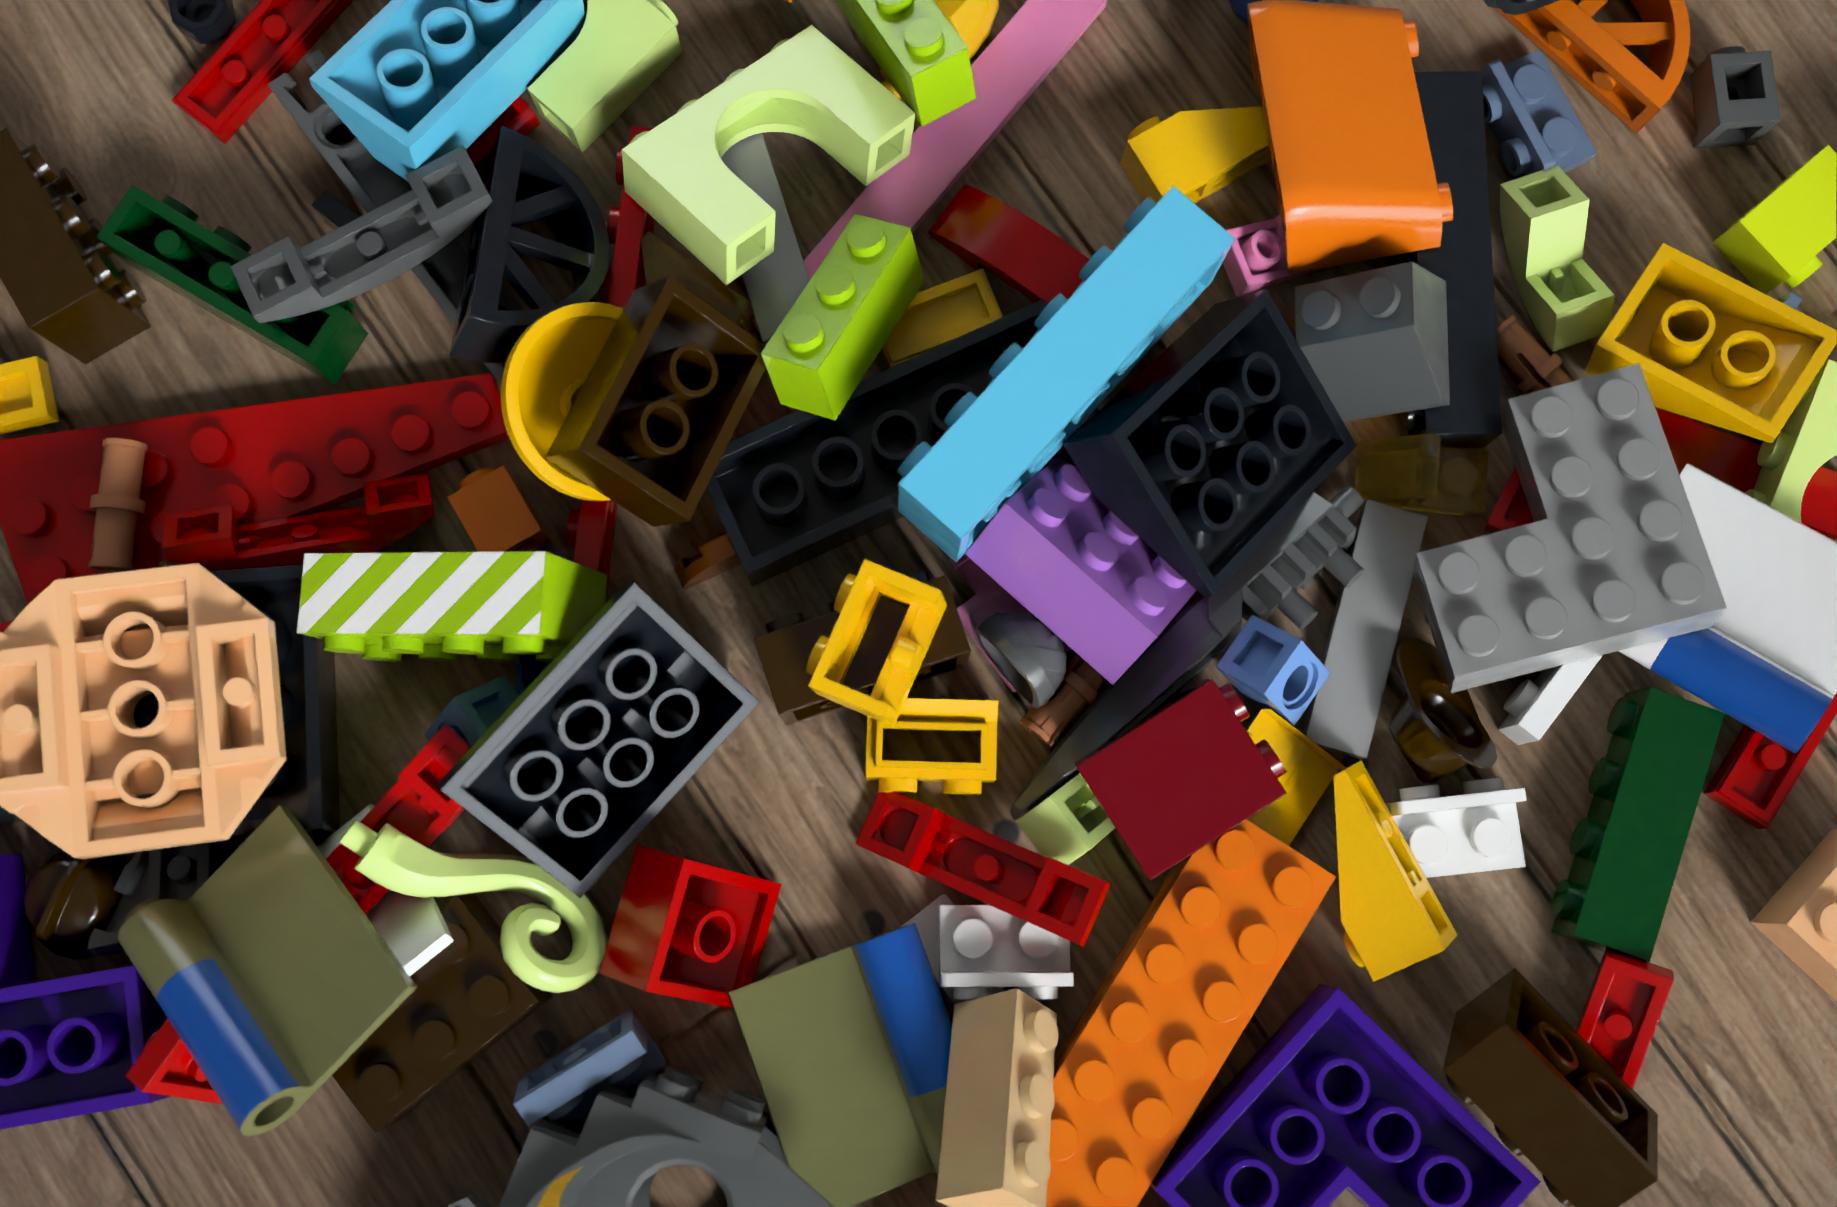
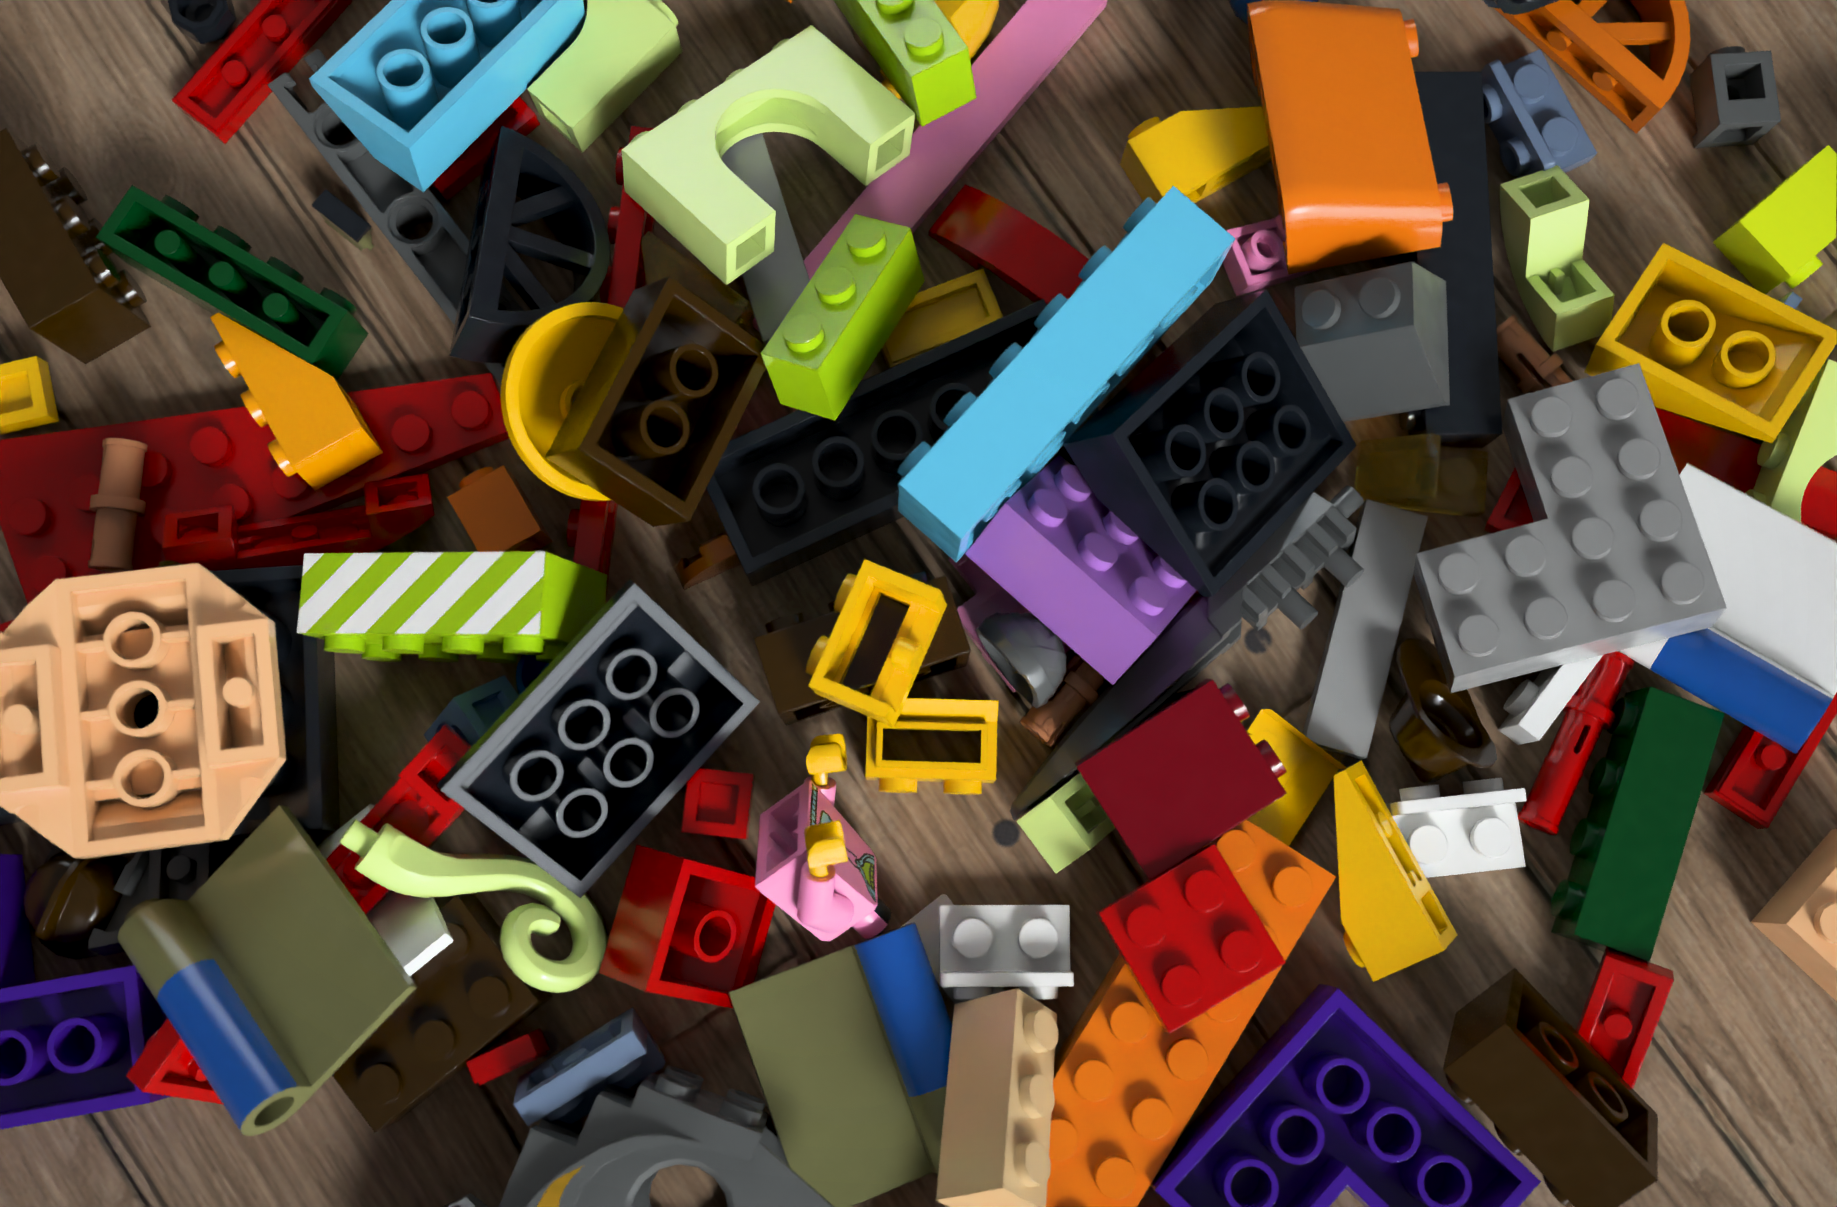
(306, 408): none -> light orange slope
(368, 250): dark grey slope -> none
(508, 1057): none -> red tile
(718, 803): none -> red plate
(813, 857): none -> bright pink torso
(984, 866): red slope -> none
(1190, 938): none -> red plate
(1273, 669): medium blue brick -> none
(1575, 740): none -> red pin

